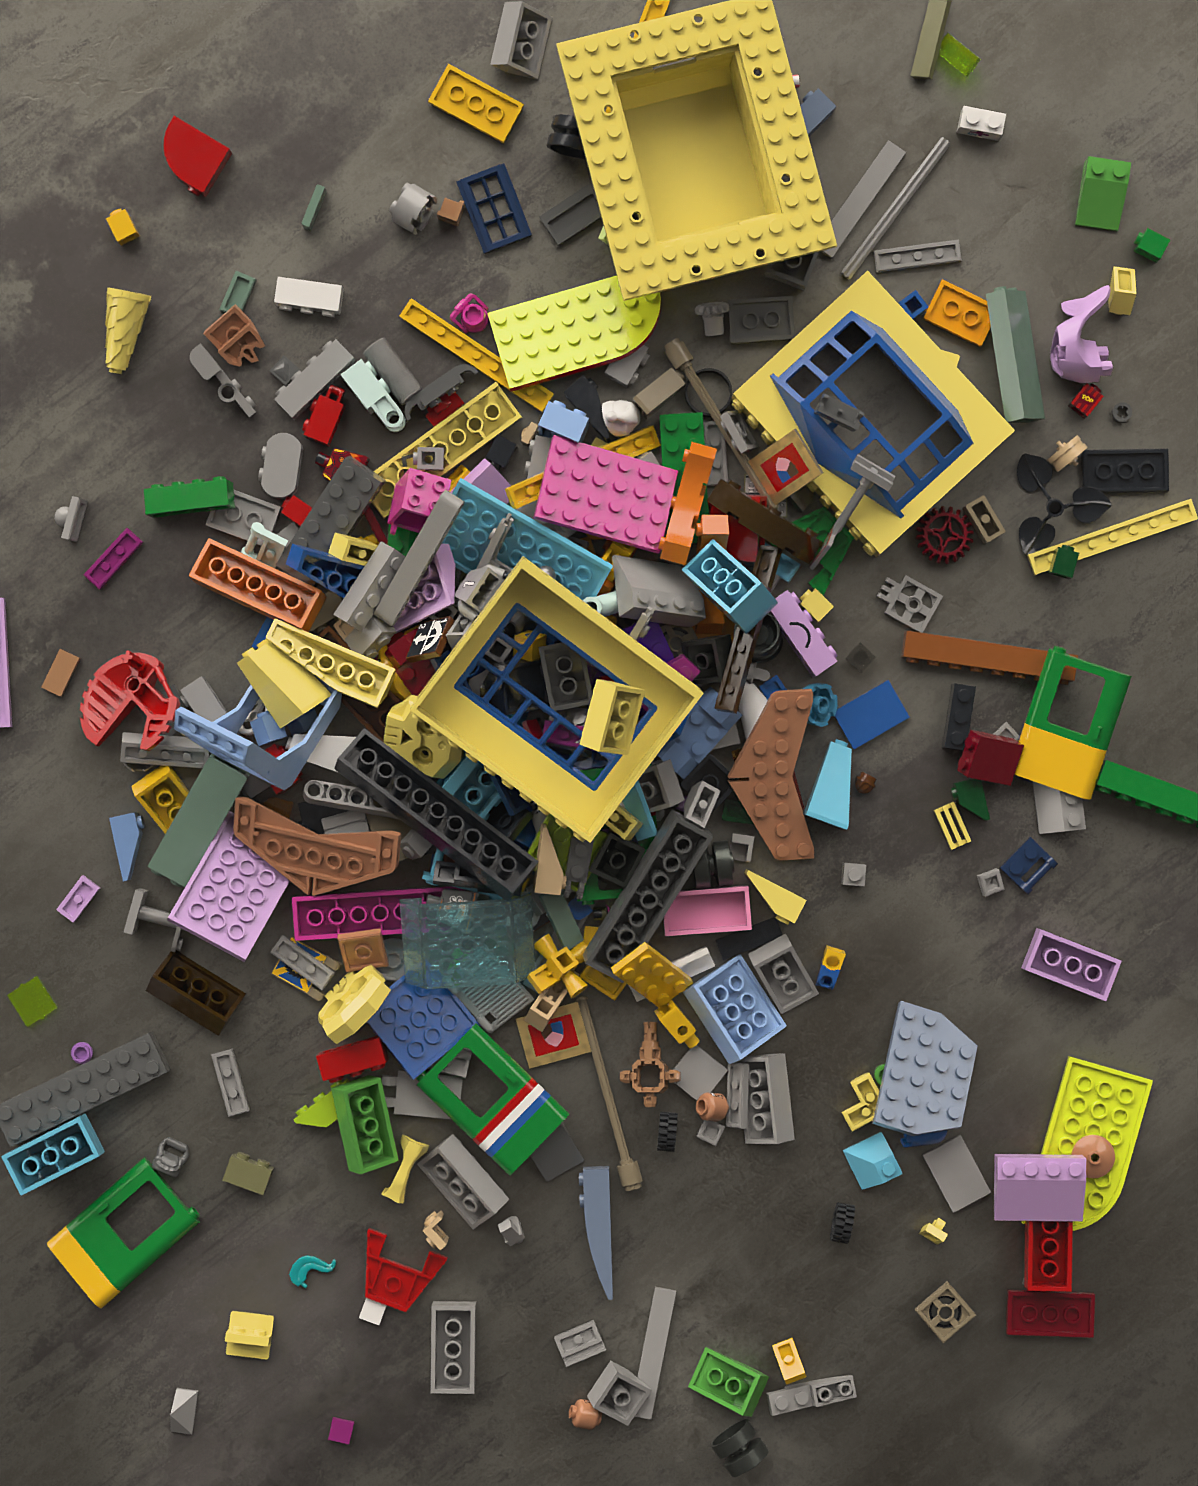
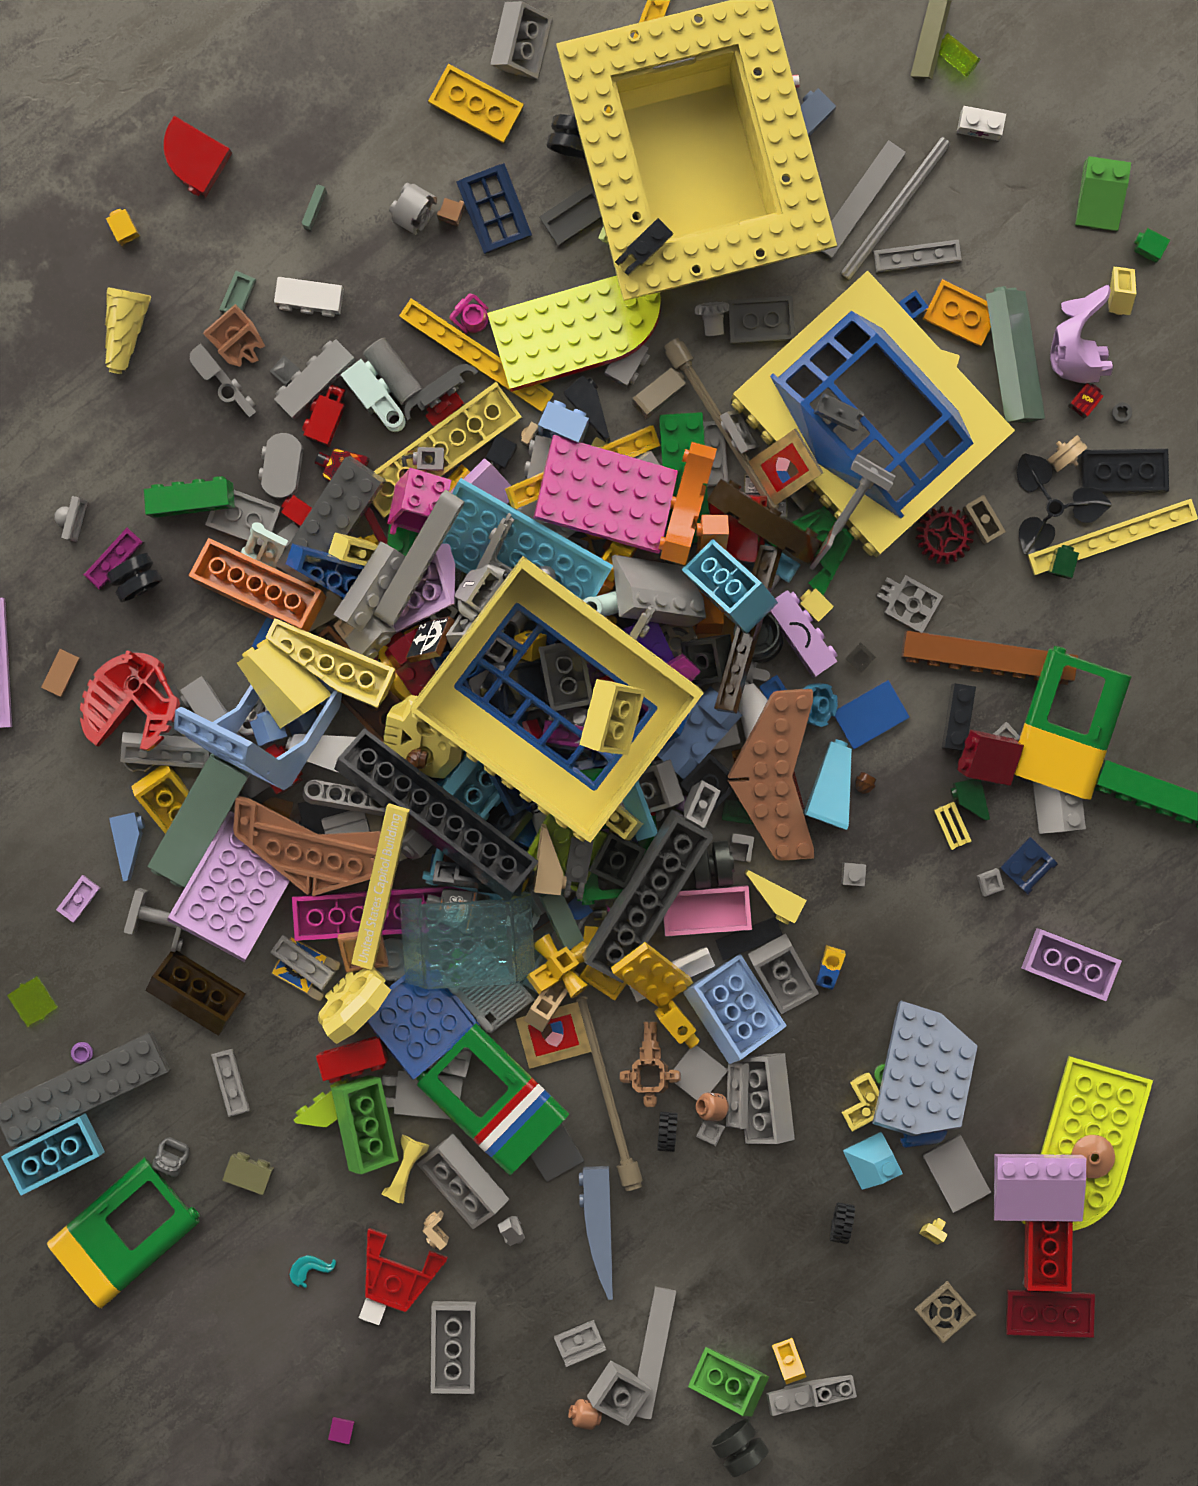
(134, 577): none -> black wheel
(183, 1411): light grey slope -> none
(249, 1335): light yellow bracket -> none
(380, 886): none -> light yellow tile
(418, 758): none -> reddish brown plate
(620, 417): white piece -> none
(646, 245): none -> black hinge
(712, 371): black tyre -> none
(794, 271): dark grey brick -> none

